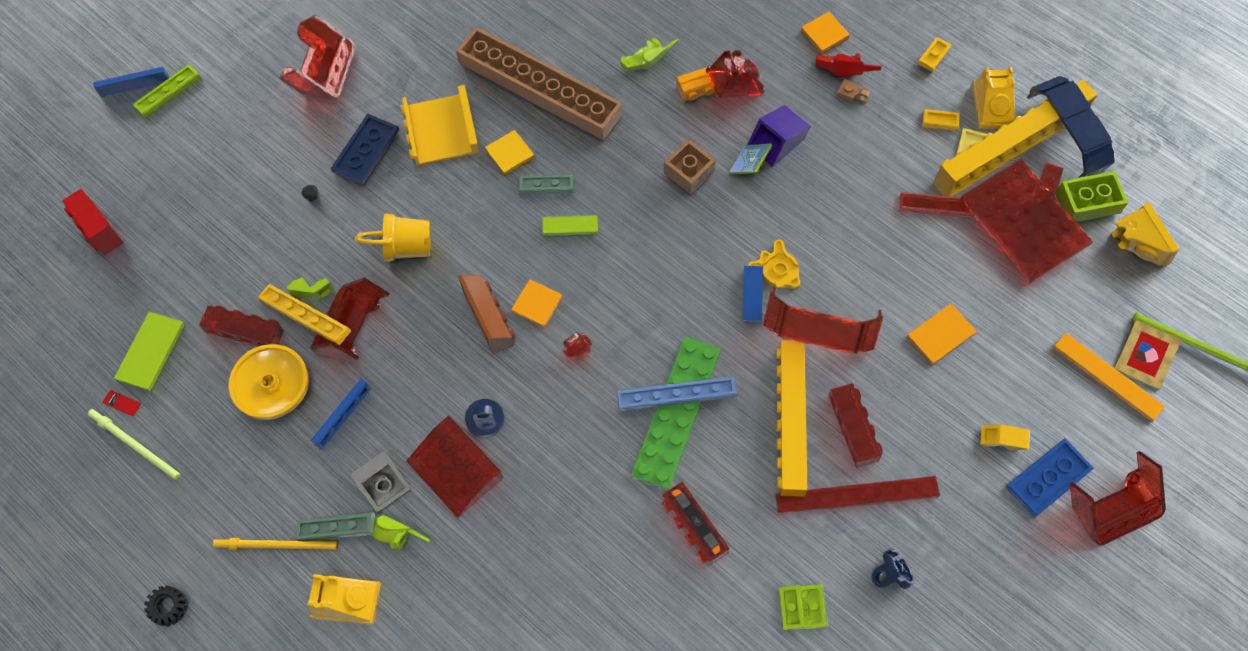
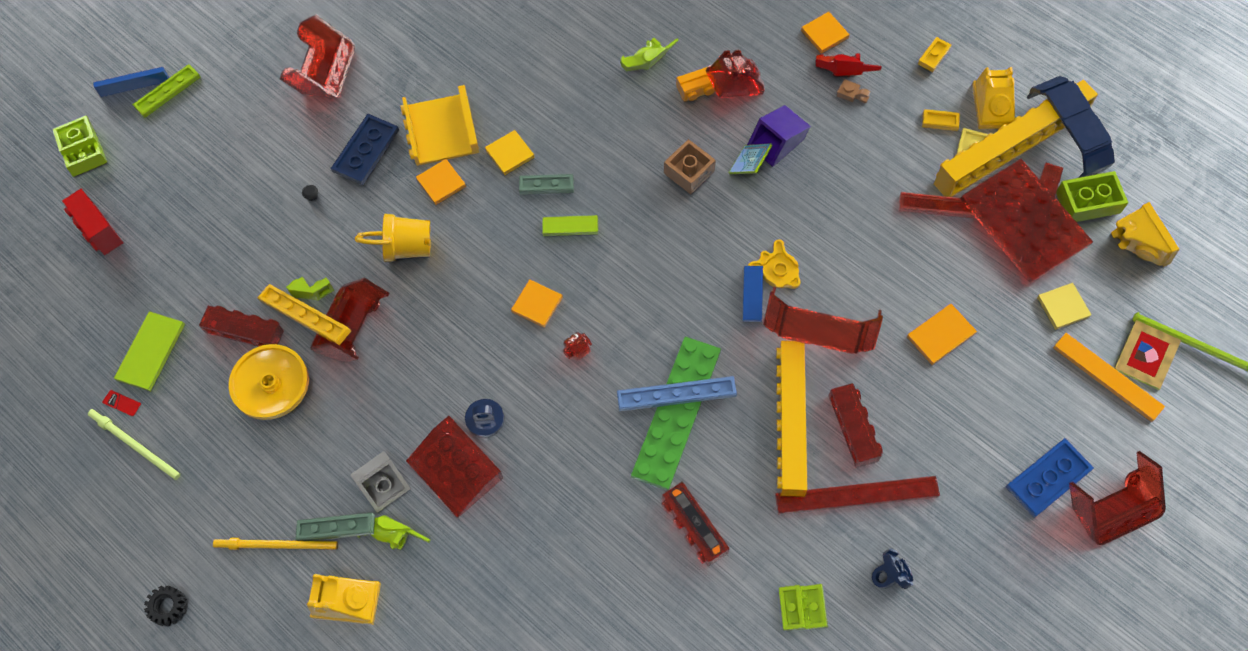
(79, 146): none -> lime slope
(340, 414): blue tile -> none
(440, 181): none -> light orange tile
(486, 312): dark orange slope -> none
(540, 83): medium nougat brick -> none
(1007, 436): yellow slope -> none
(1064, 306): none -> light yellow tile

